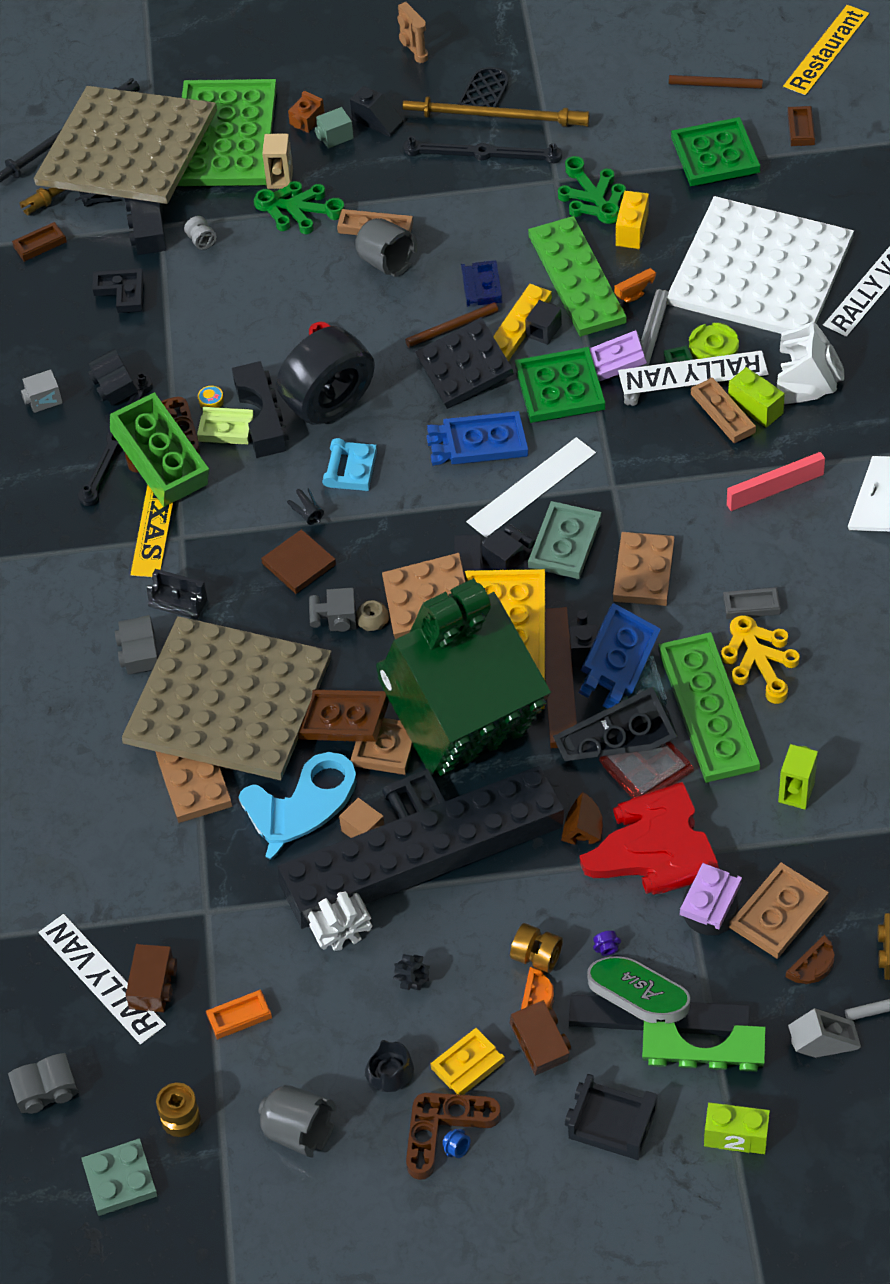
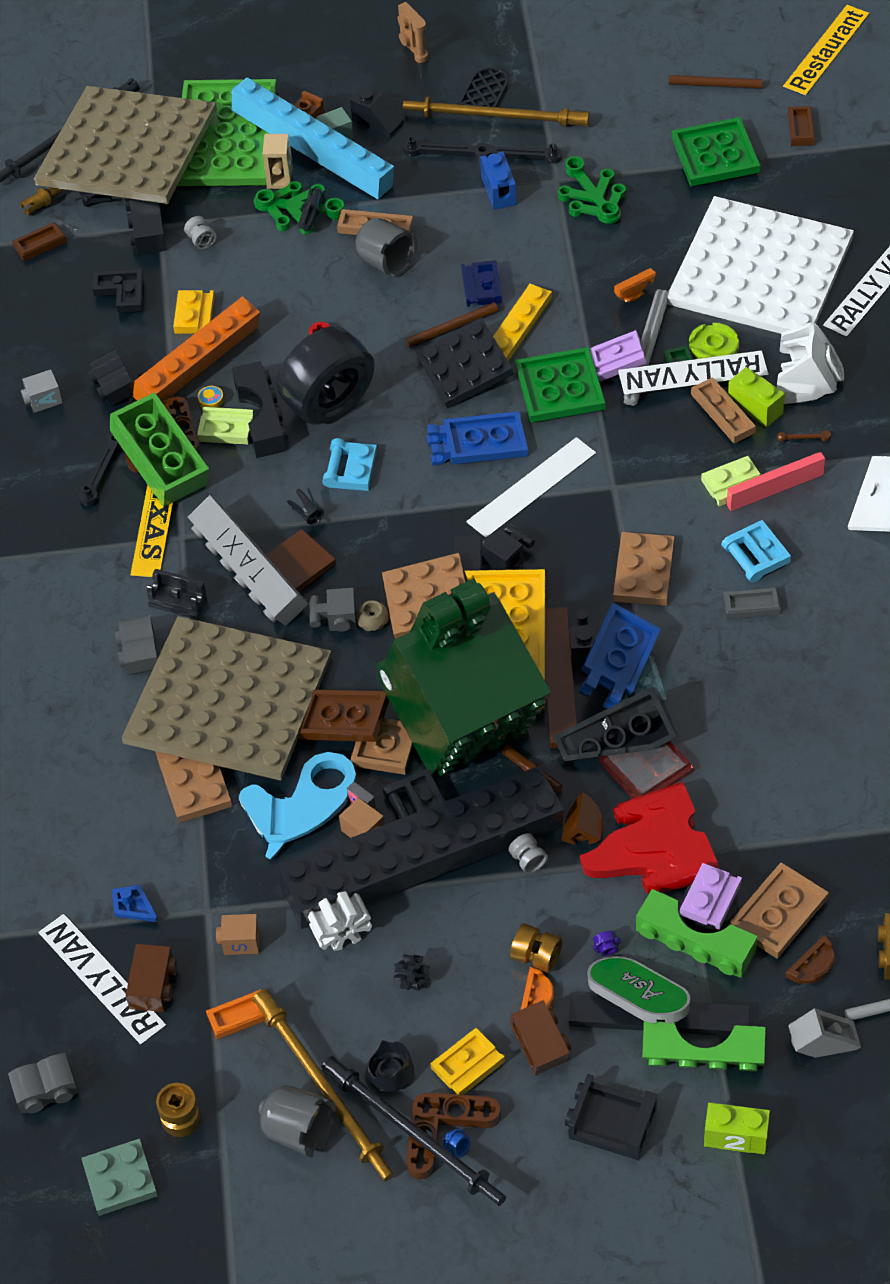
(132, 904): none -> blue piece
(193, 311): none -> yellow plate
(198, 351): none -> orange brick
(238, 934): none -> medium nougat brick
(247, 560): none -> light grey brick
(276, 1018): none -> pearl gold bar
(310, 209): none -> black axle
(313, 138): none -> medium azure brick
(349, 1081): none -> black bar
(356, 791): none -> flat silver tile
(496, 176): none -> blue brick
(526, 851): none -> light grey wheel
(527, 764): none -> reddish brown piece
(543, 322): black brick -> none
(565, 540): sand green plate -> none
(577, 276): bright green plate -> none
(632, 219): yellow brick -> none
(708, 707): bright green plate -> none
(727, 476): none -> yellowish green plate
(727, 949): none -> bright green arch
(759, 654): yellow plant -> none
(762, 545): none -> medium azure plate
(797, 776): lime brick -> none
(825, 435): none -> reddish brown hinge

